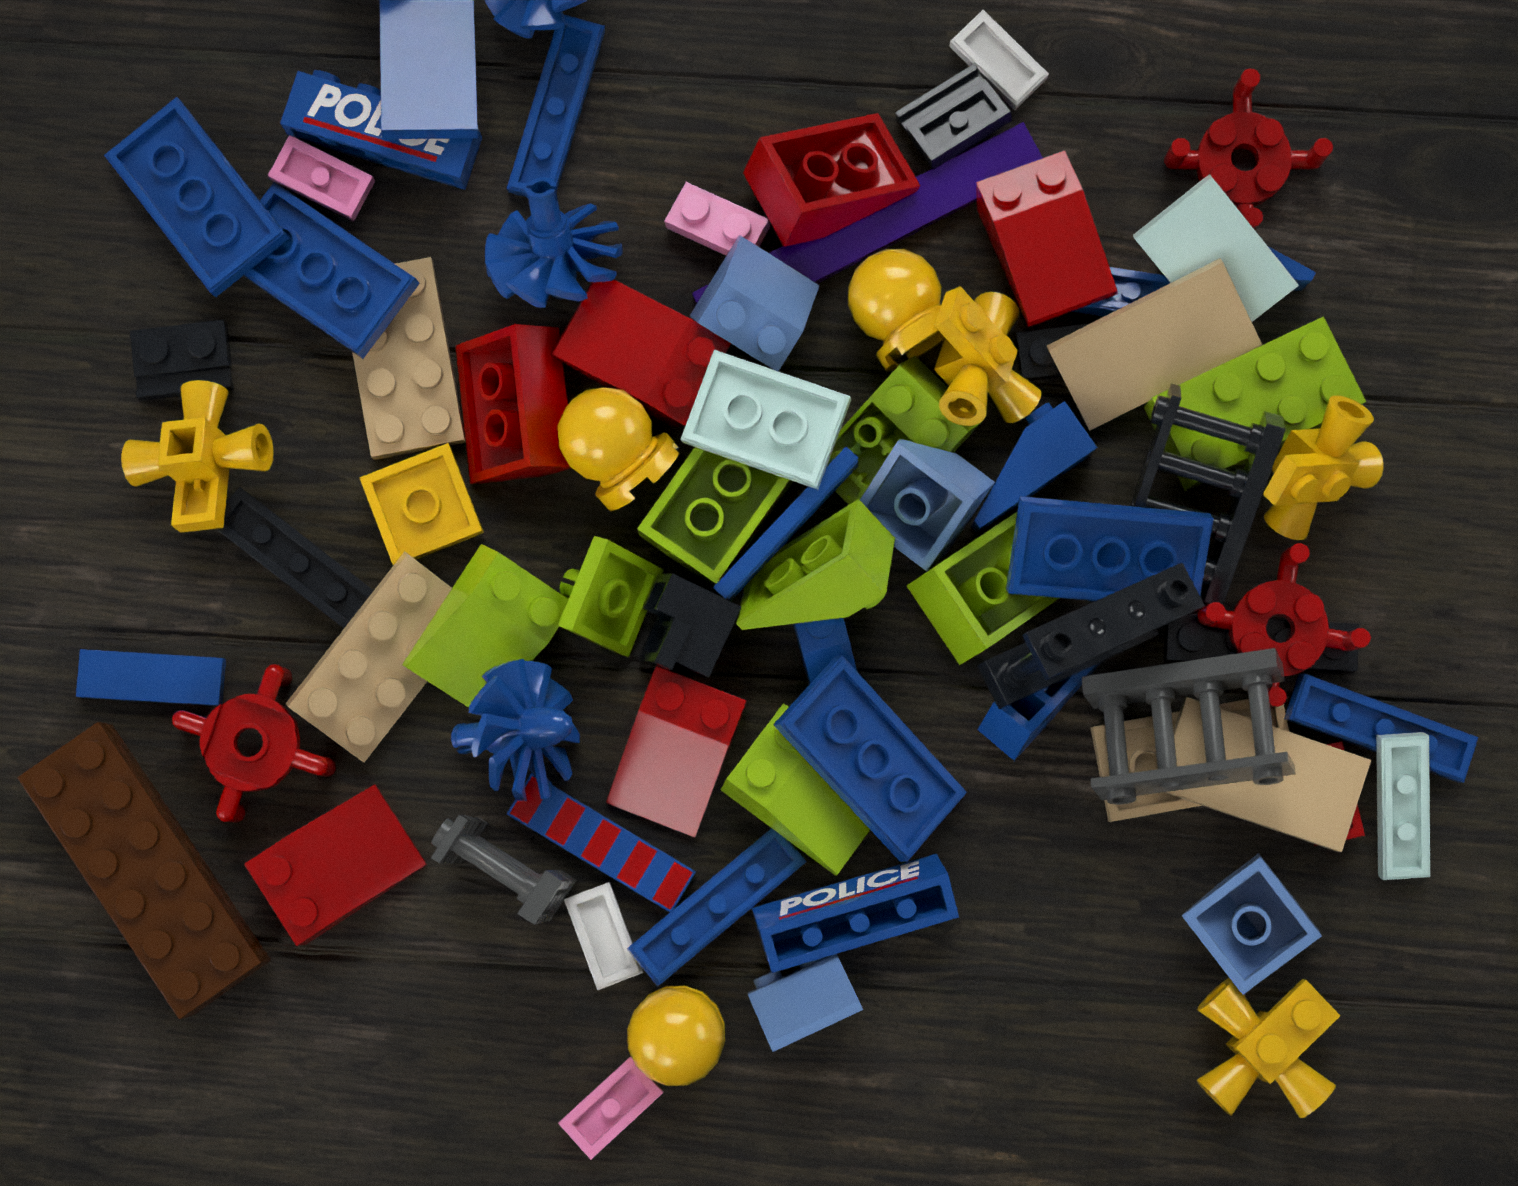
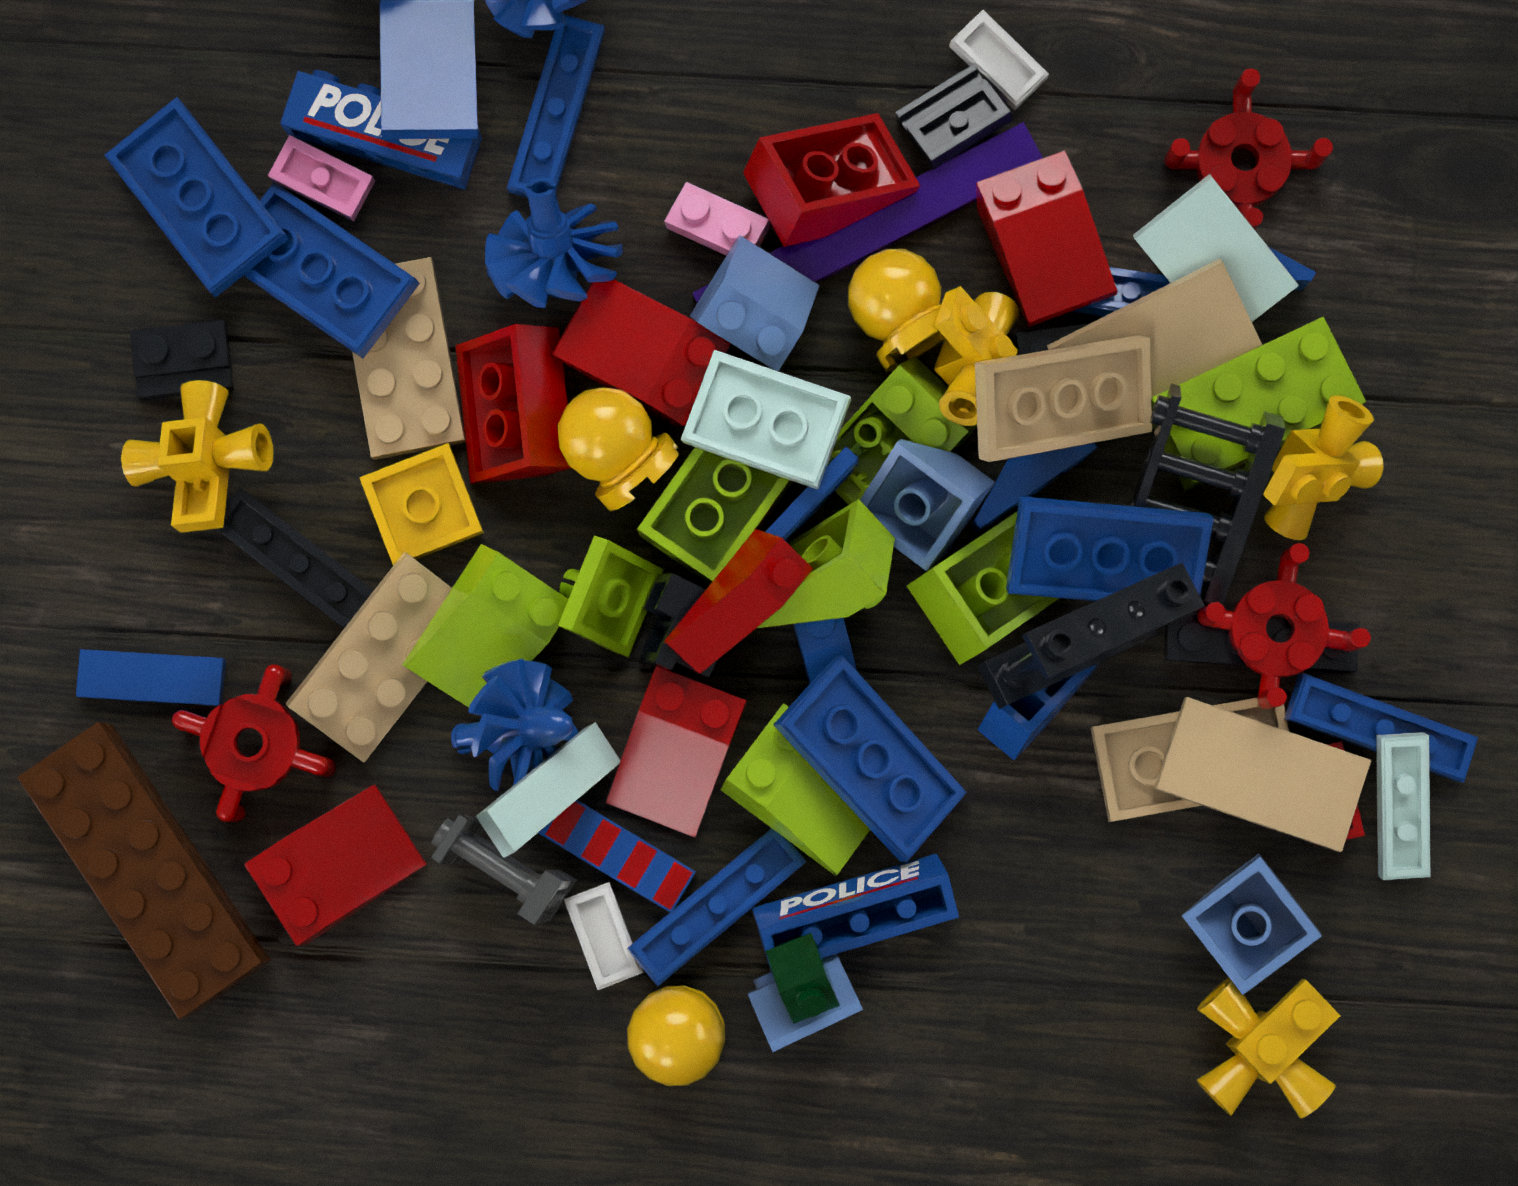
(548, 790): none -> light aqua tile
(610, 1108): bright pink plate -> none
(739, 599): none -> red slope
(802, 978): none -> dark green brick
(1063, 397): none -> tan plate
(1206, 681): dark grey fence -> none

